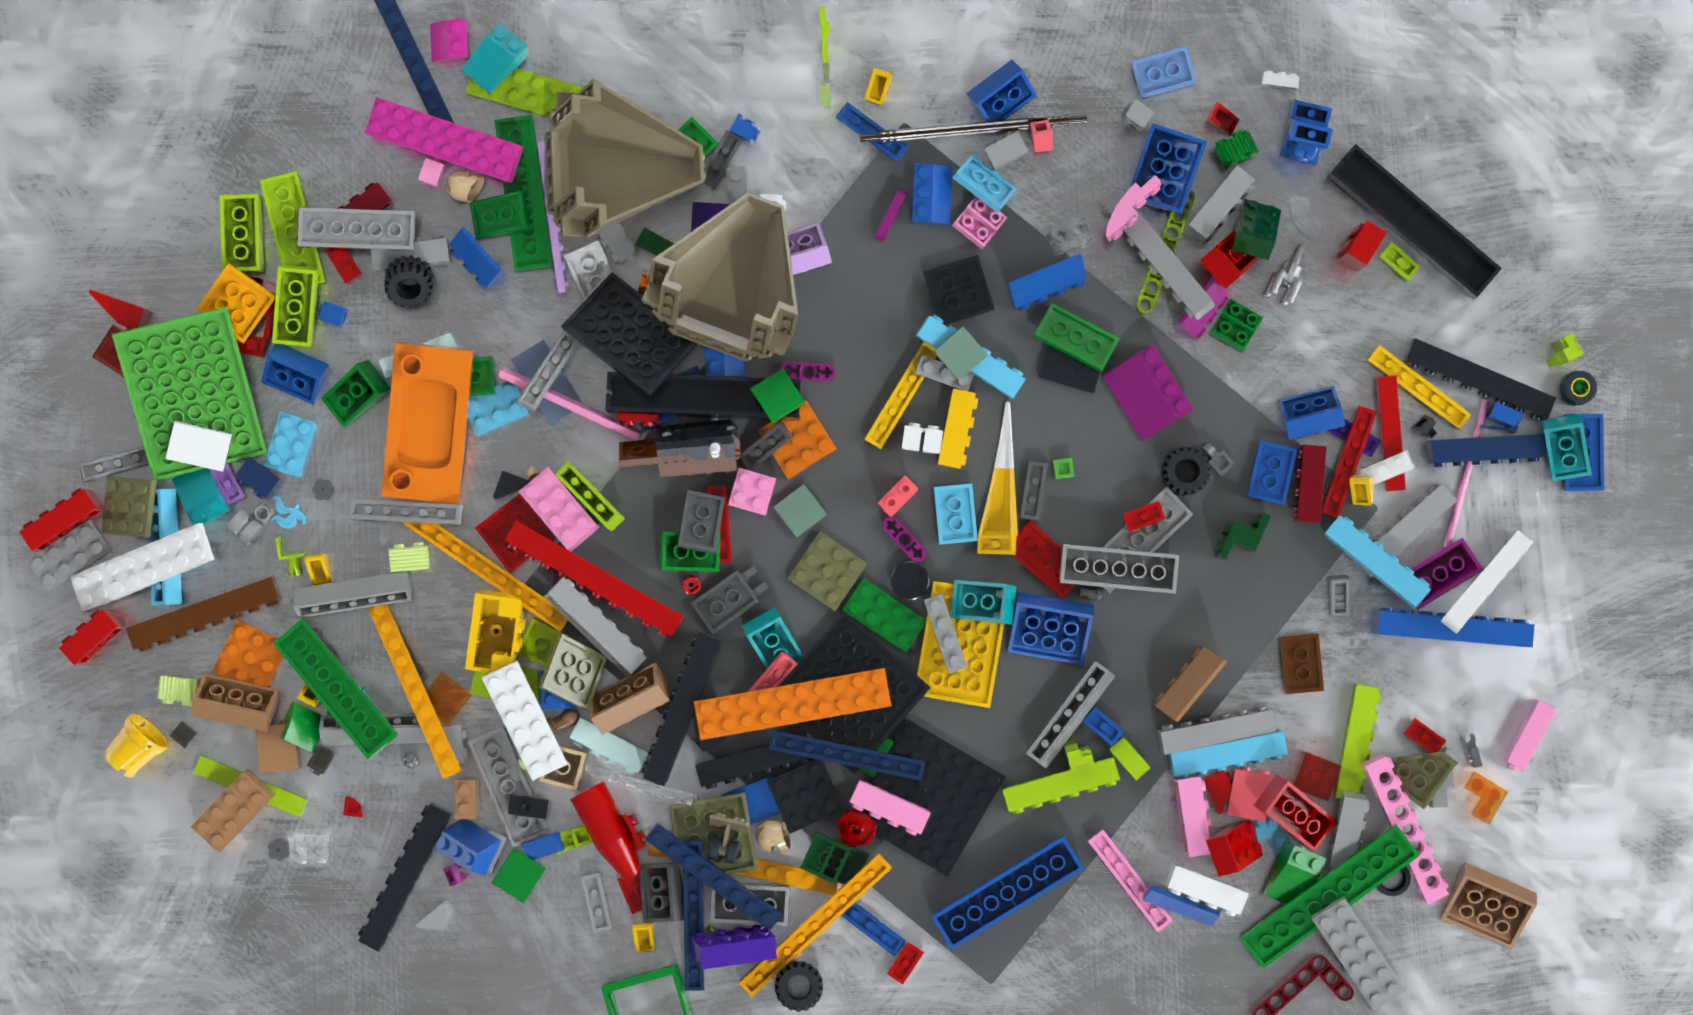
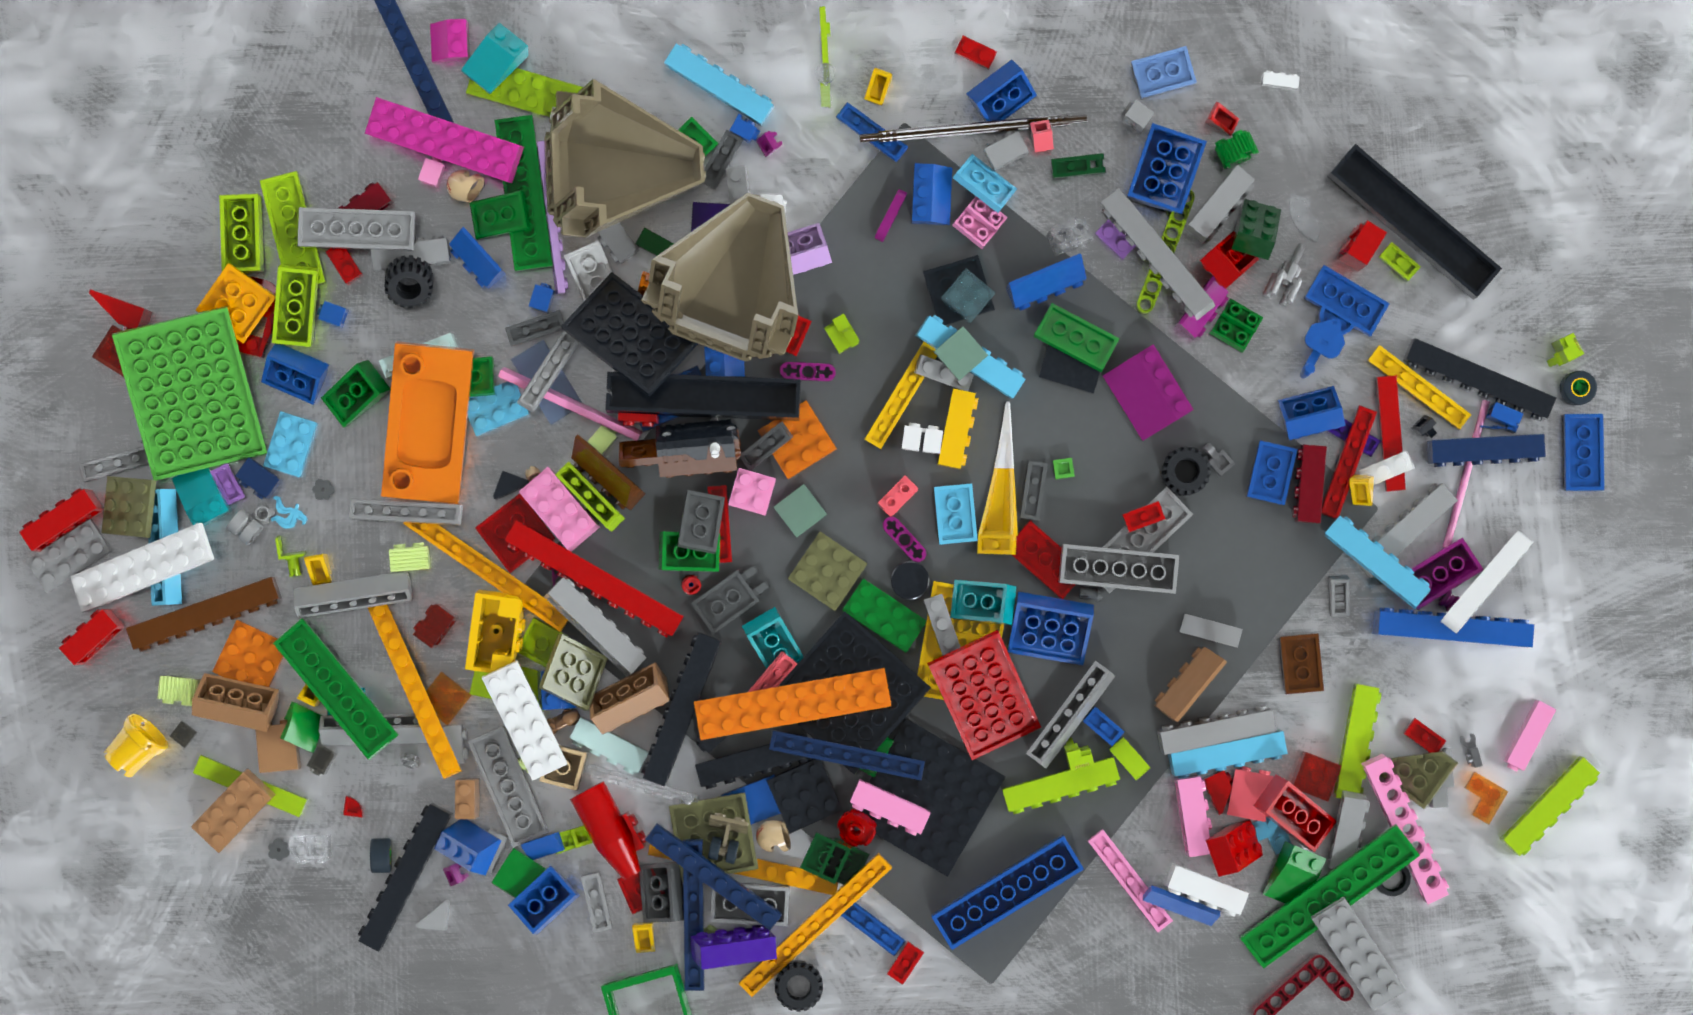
(198, 446): white tile -> none
(380, 855): none -> black wheel
(435, 625): none -> clear red brick
(528, 806): black plate -> none
(534, 328): none -> dark grey plate
(542, 297): none -> blue brick
(543, 900): none -> blue slope
(603, 439): none -> yellowish green brick
(606, 474): none -> reddish brown slope
(718, 84): none -> medium azure brick
(768, 143): none -> magenta tile
(777, 395): green slope -> none
(801, 330): none -> red plate
(841, 334): none -> lime piece
(968, 296): none -> clear light blue brick
(975, 52): none -> red plate
(984, 695): none -> red plate
(1077, 166): none -> dark green plate
(1114, 239): none -> medium lavender plate
(1124, 212): bright pink slope -> none
(1211, 630): none -> light grey slope
(1242, 535): dark green bracket -> none
(1306, 132): blue brick -> none
(1342, 308): none -> blue plate
(1448, 600): none -> magenta wheel
(1489, 906): medium nougat slope -> none
(1549, 806): none -> lime brick
(1566, 447): teal slope -> none

